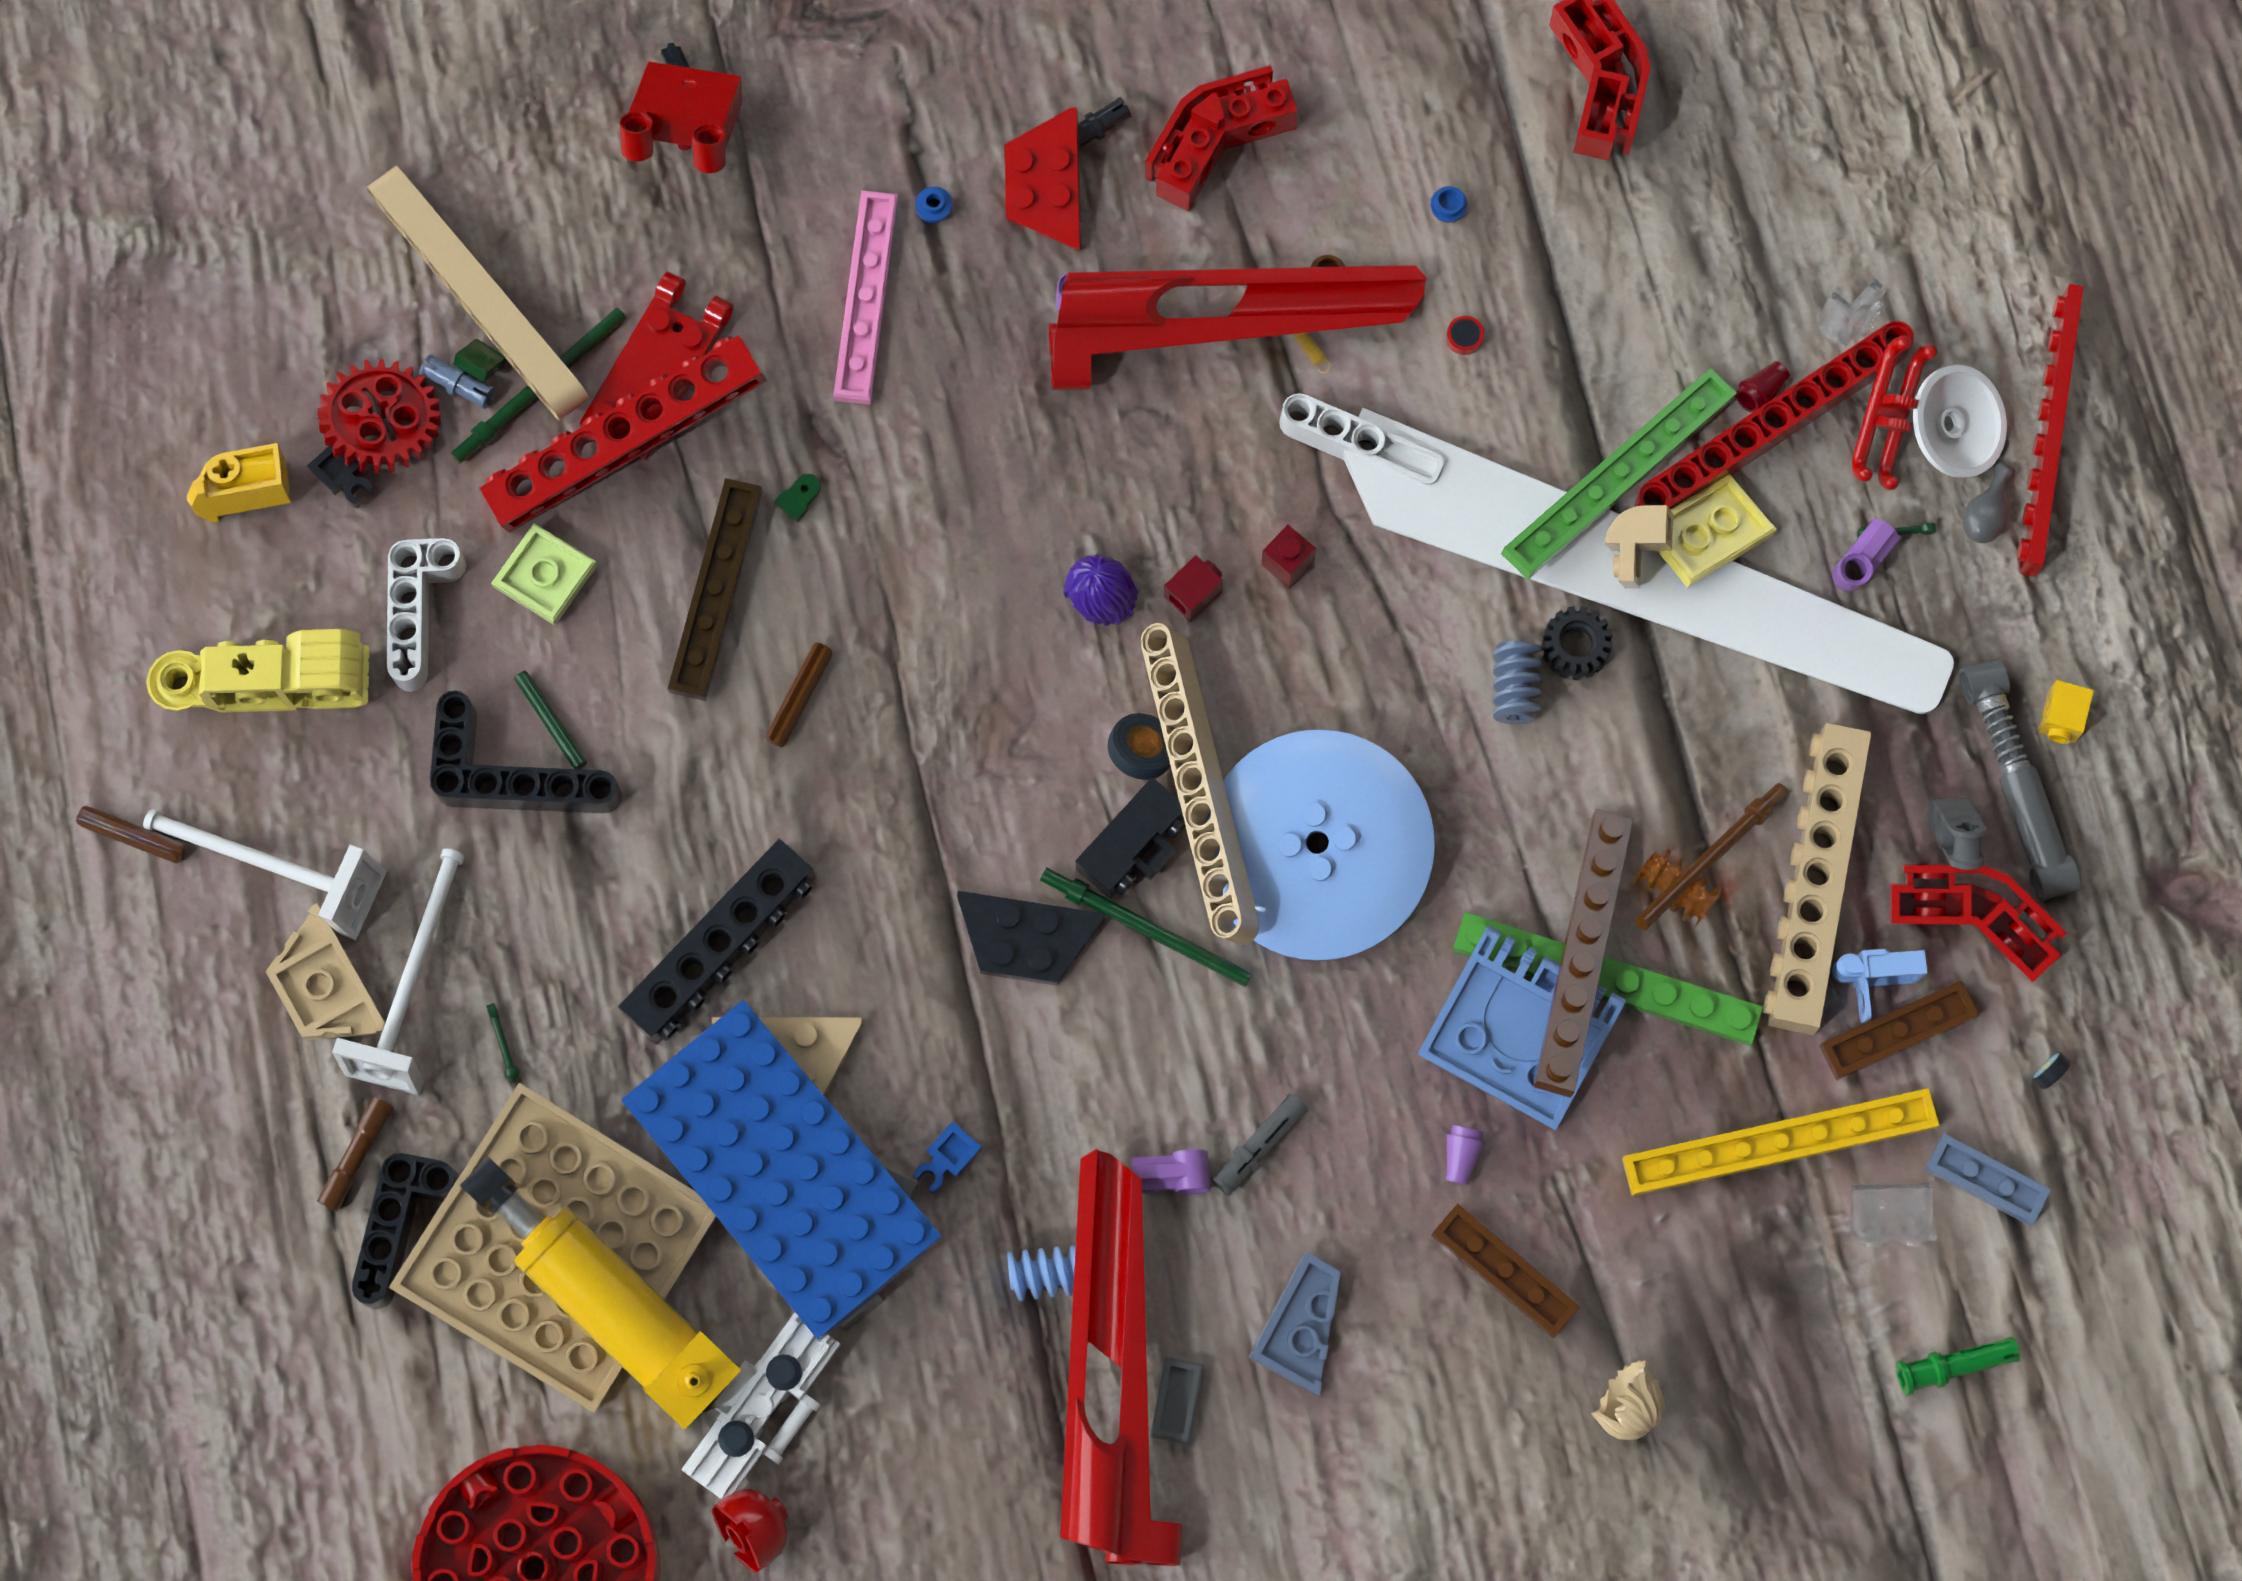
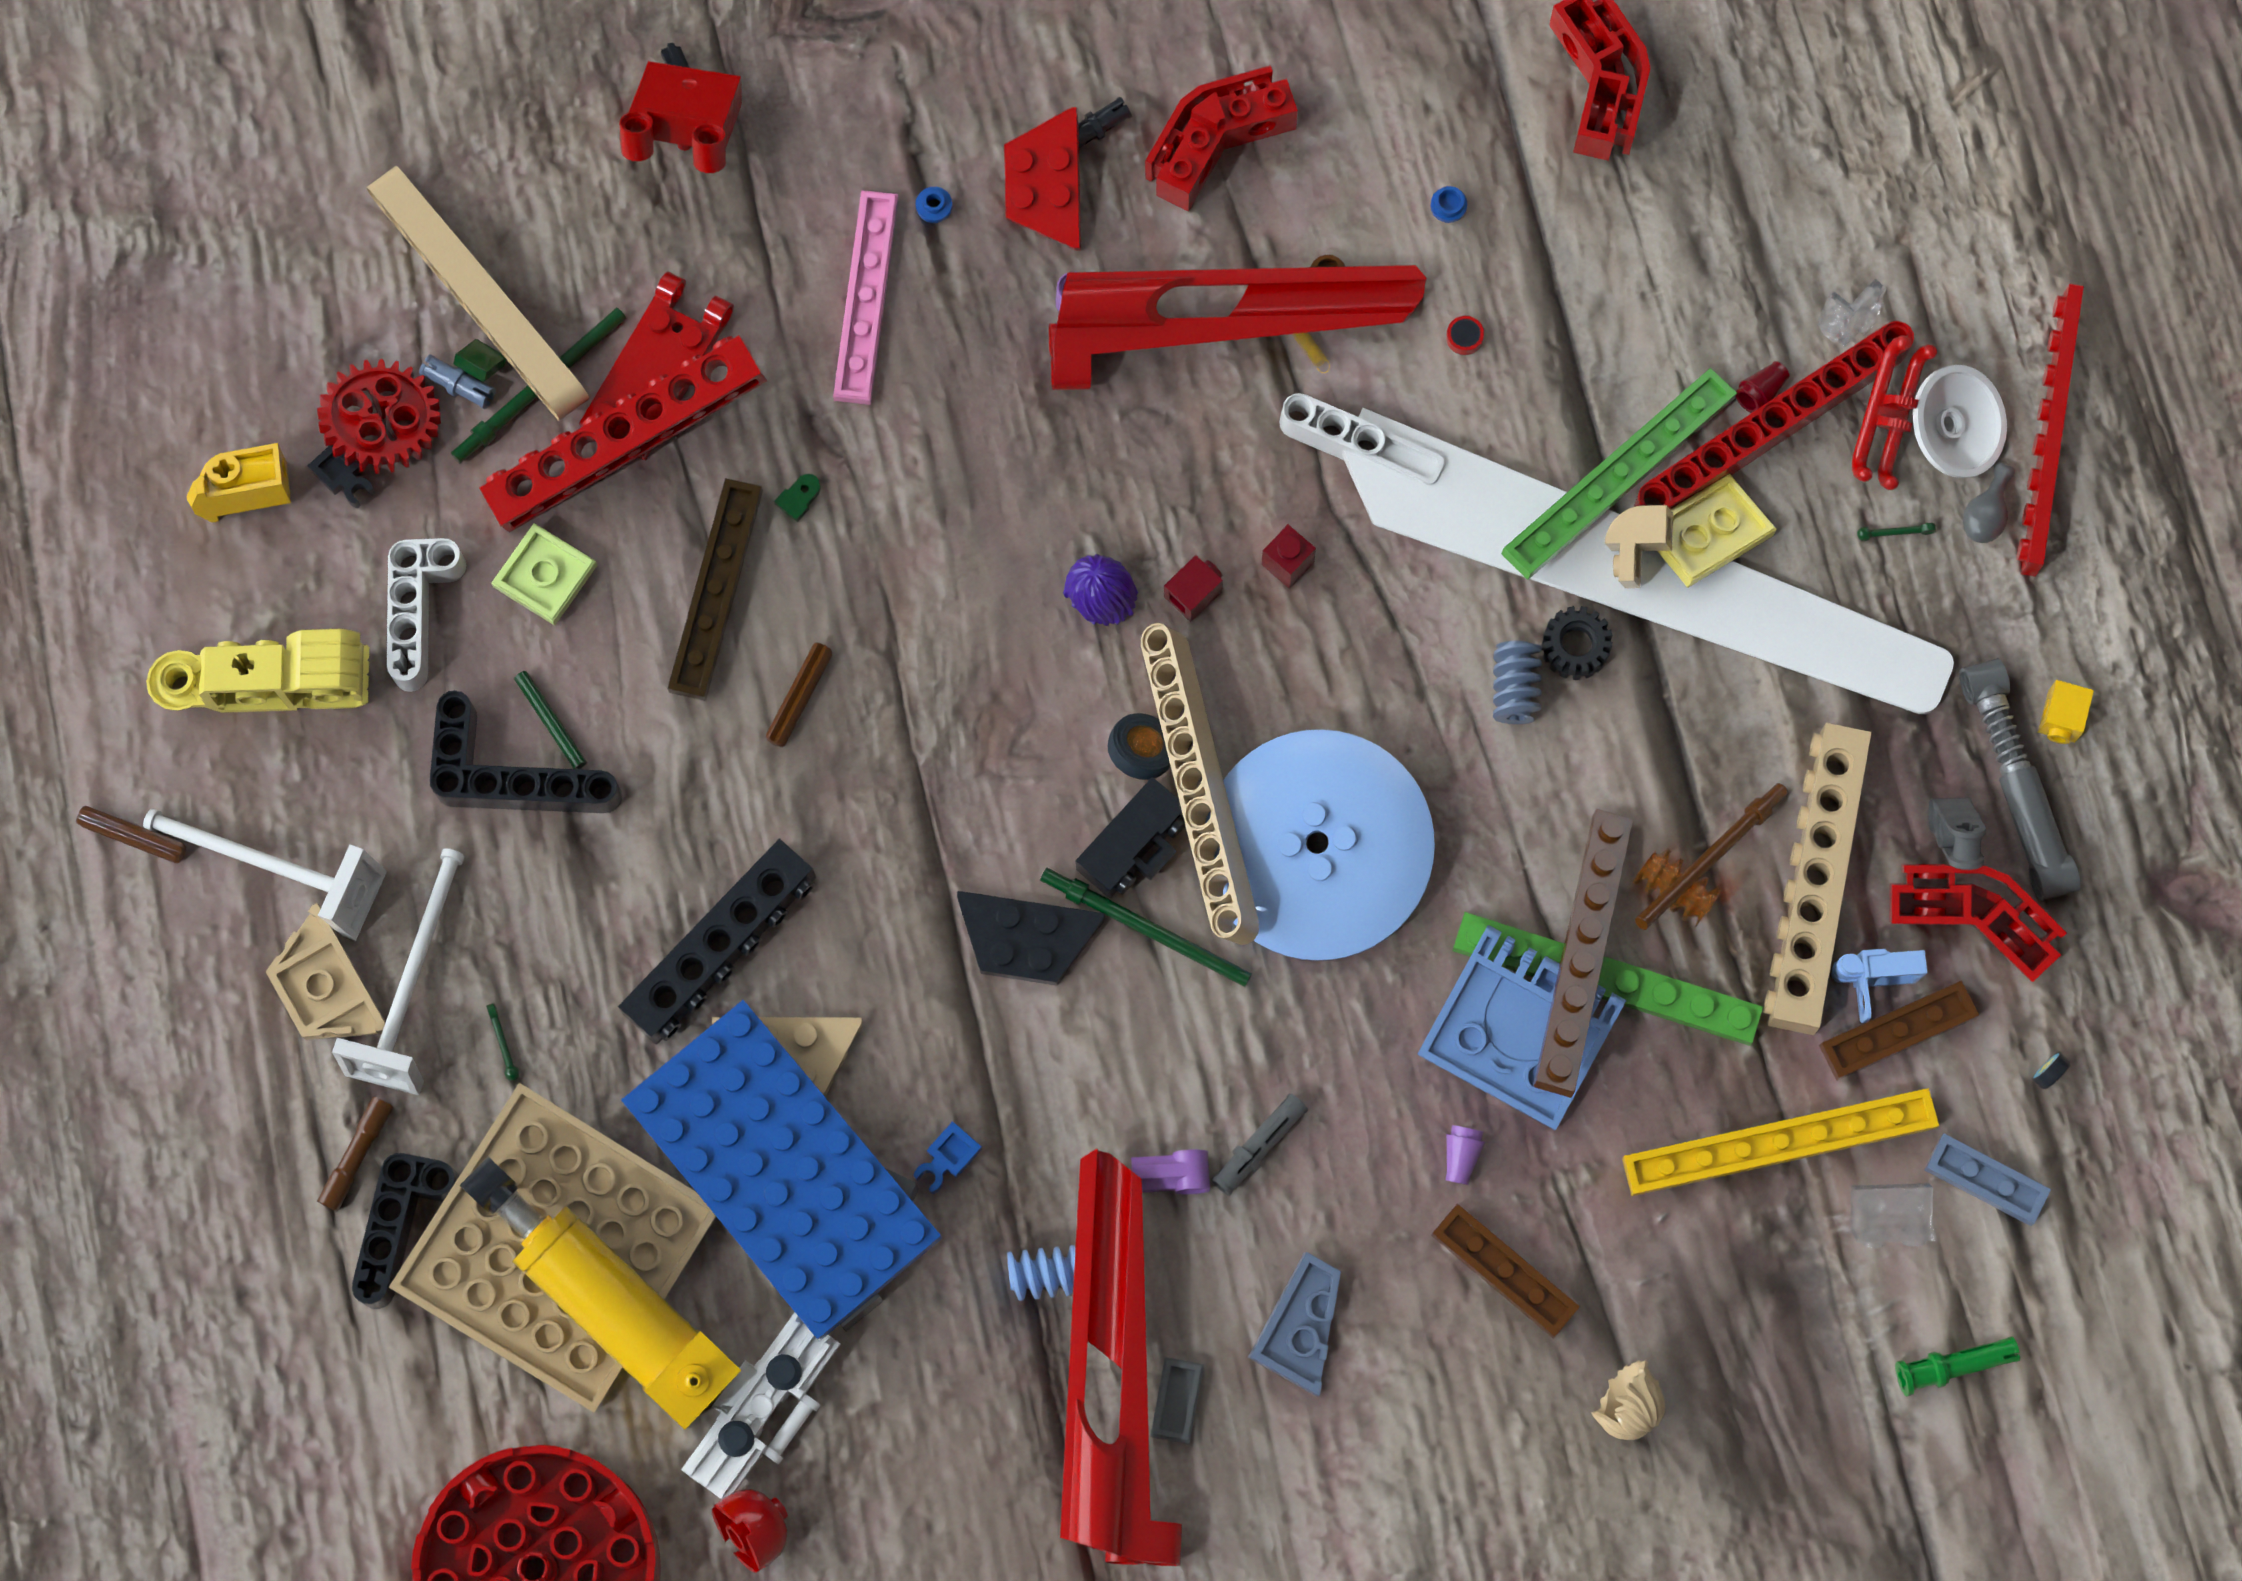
(1866, 554): medium lavender piece -> none

